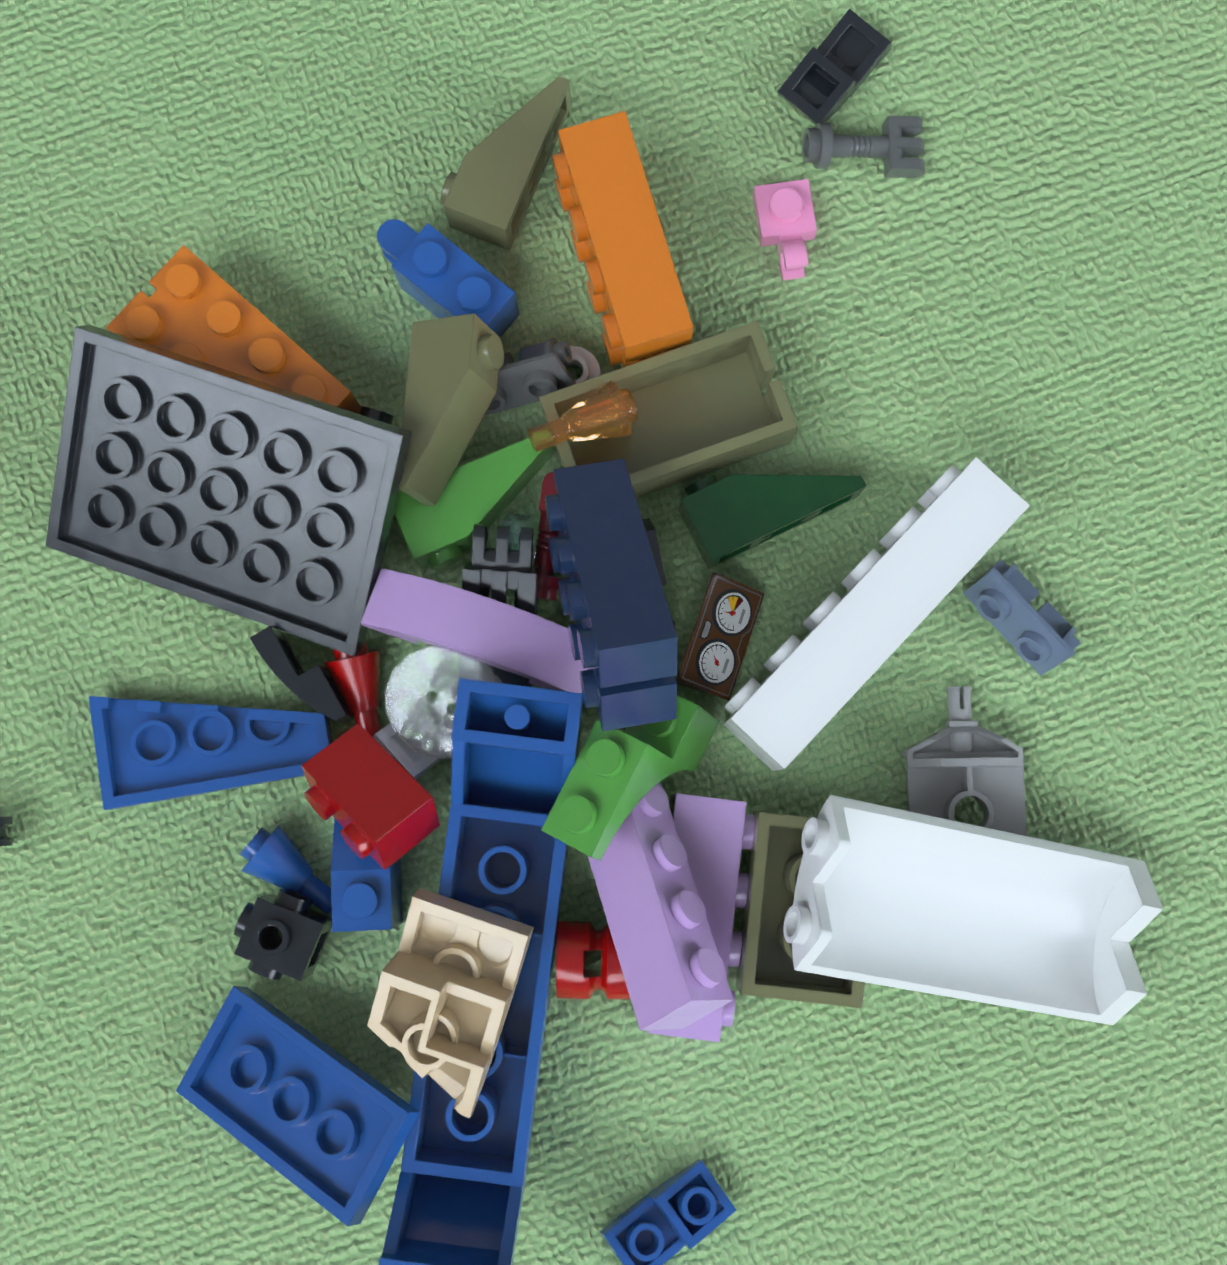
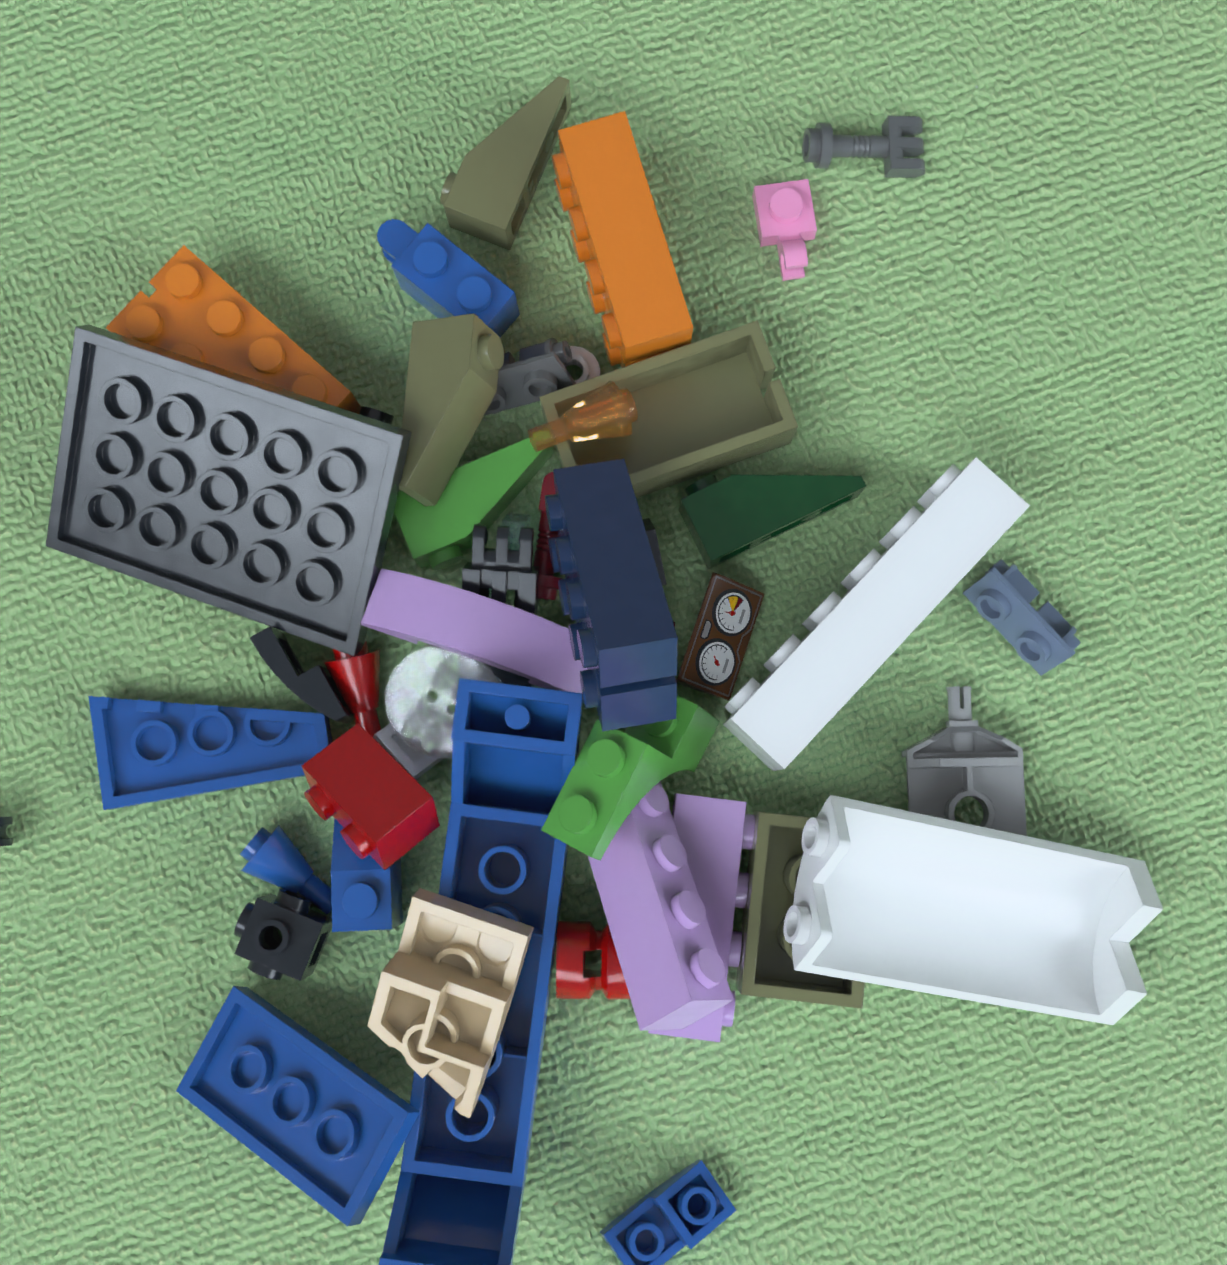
(835, 69): black slope -> none

